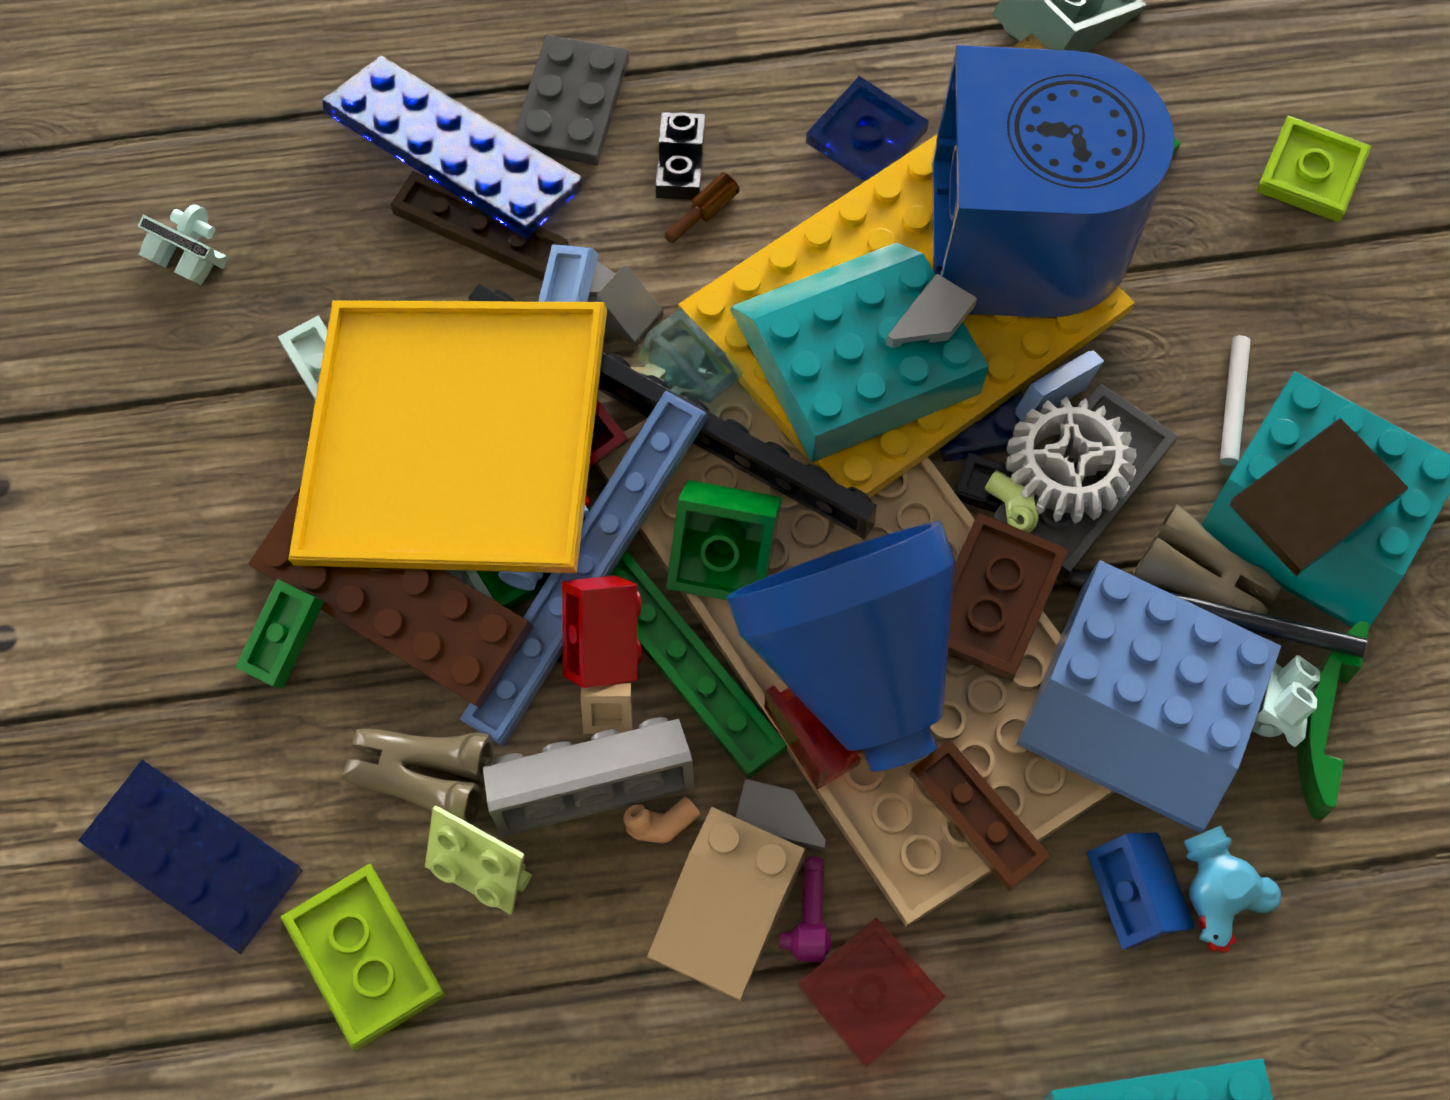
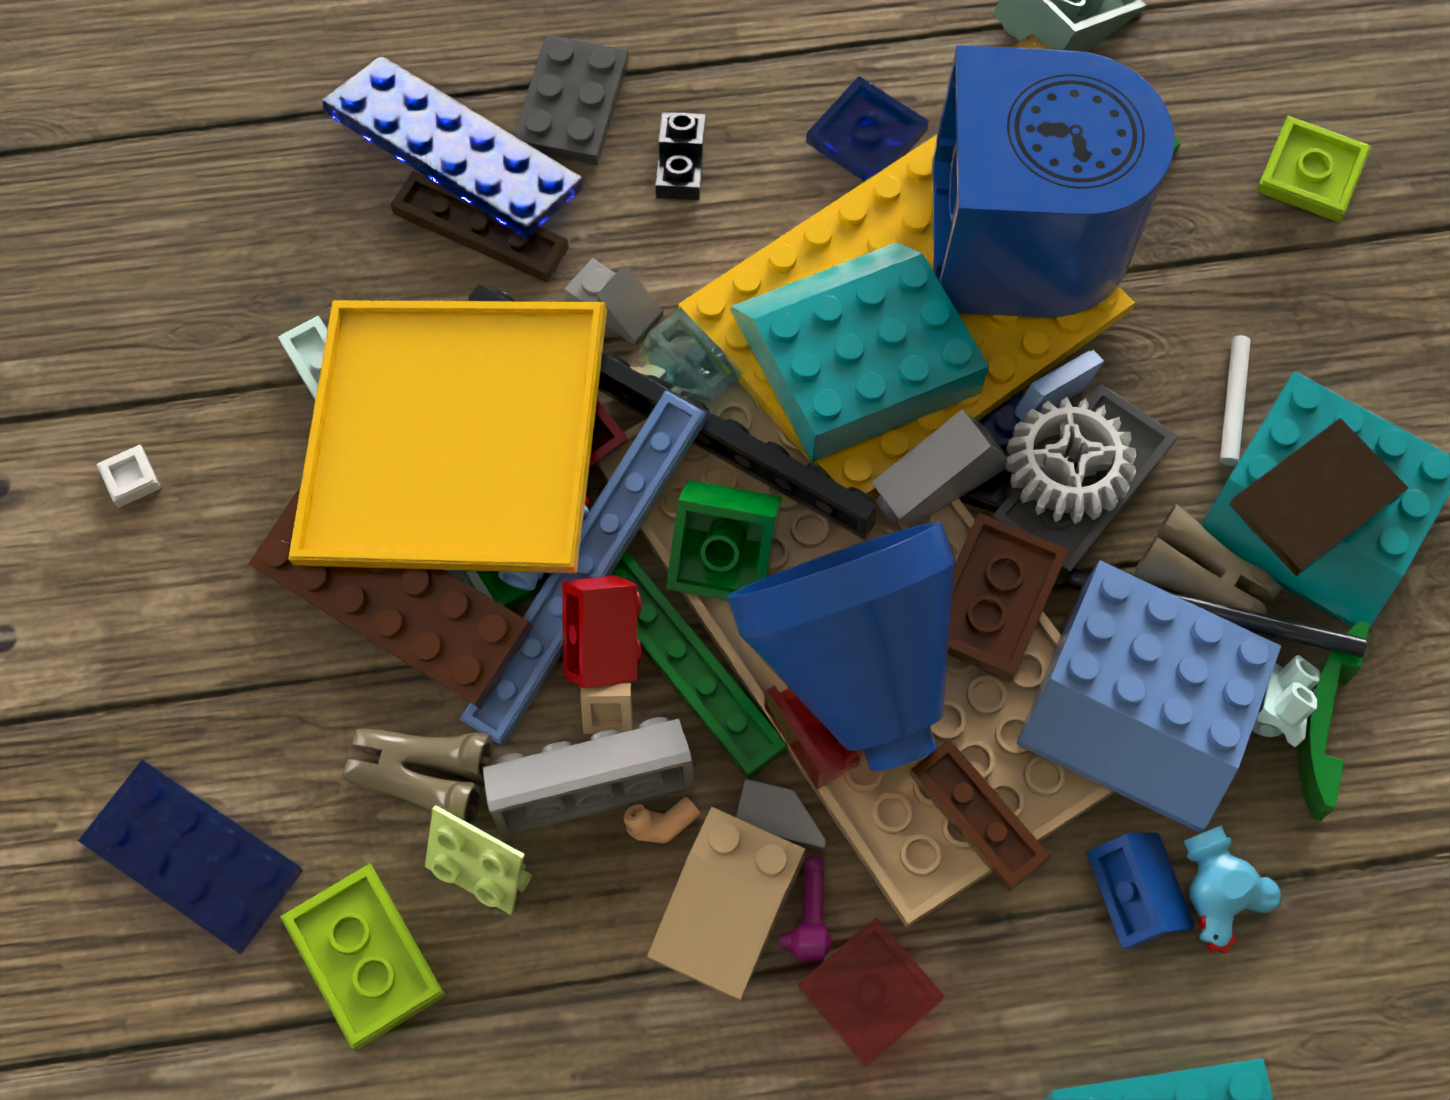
(128, 476): none -> white tile
(162, 241): light aqua hips -> none
(279, 634): green plate -> none
(568, 274): light blue tile -> none
(705, 205): reddish brown axle -> none
(933, 314): light grey tile -> none
(940, 470): none -> light grey slope
(1019, 511): yellowish green arm -> none

